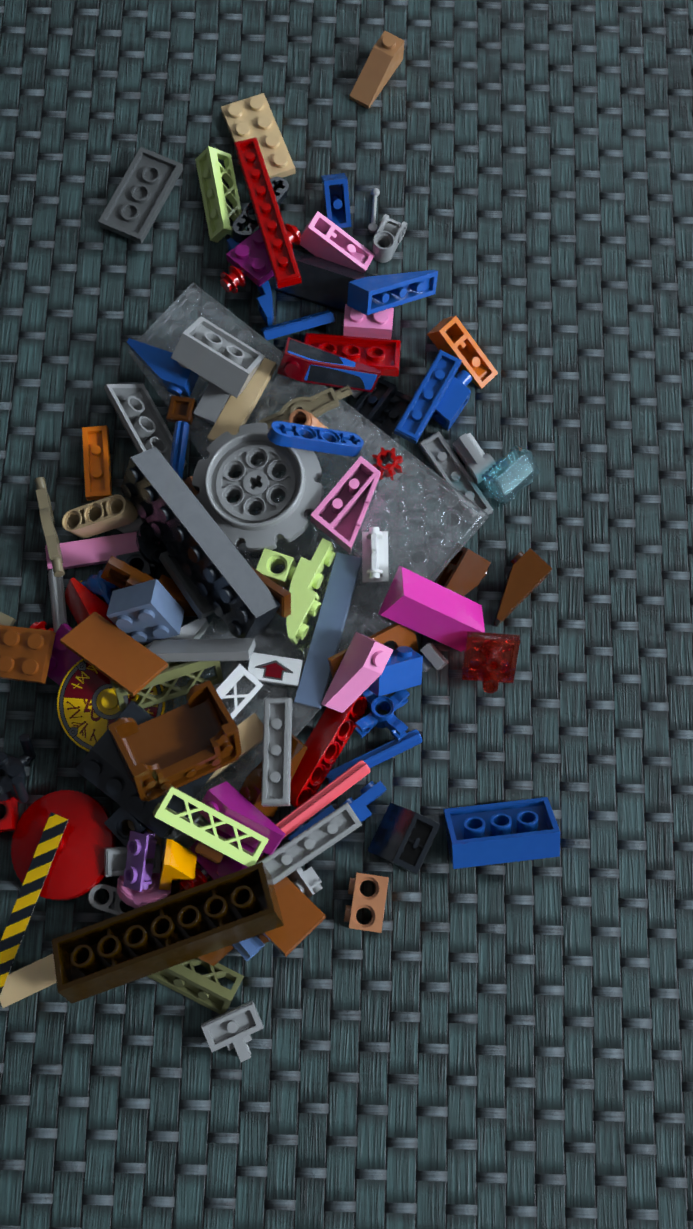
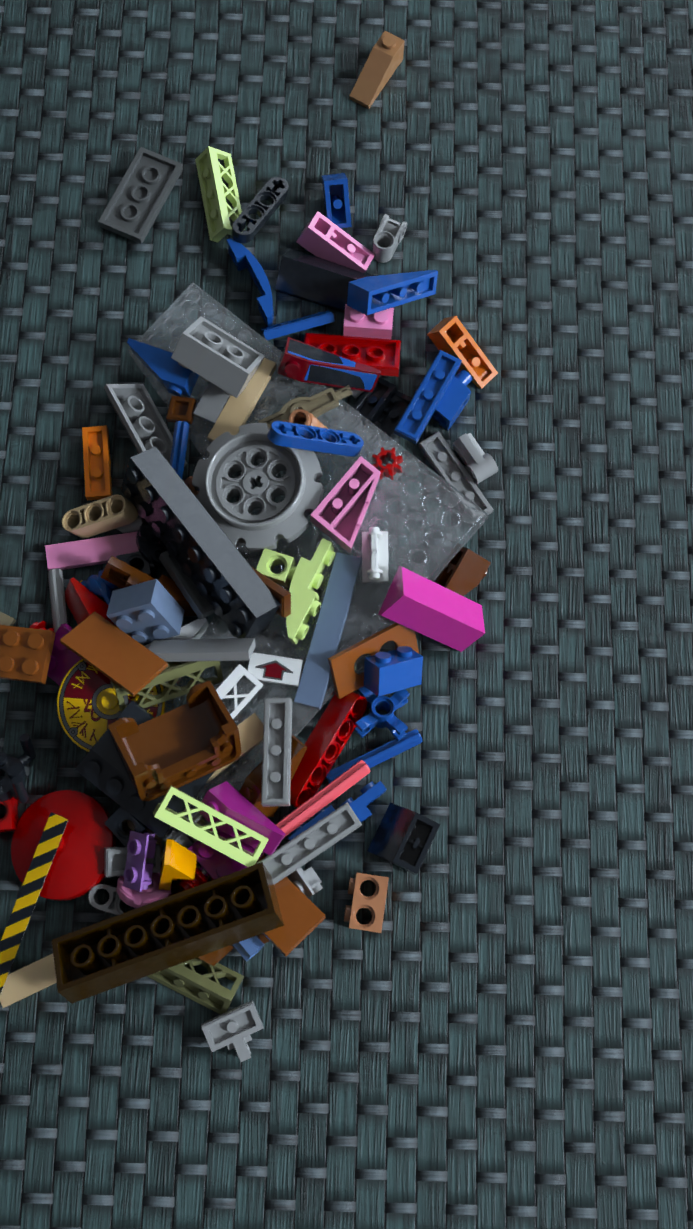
(48, 522): dark tan piece -> none
(209, 853): reddish brown tile -> none
(251, 260): magenta plate -> none
(254, 119): tan plate -> none
(267, 213): red tile -> none
(358, 670): bright pink slope -> none
(372, 228): light grey hinge -> none
(432, 658): light grey tile -> none
(490, 659): clear red plate -> none
(501, 833): blue slope -> none
(510, 474): clear light blue brick -> none
(523, 578): reddish brown slope -> none

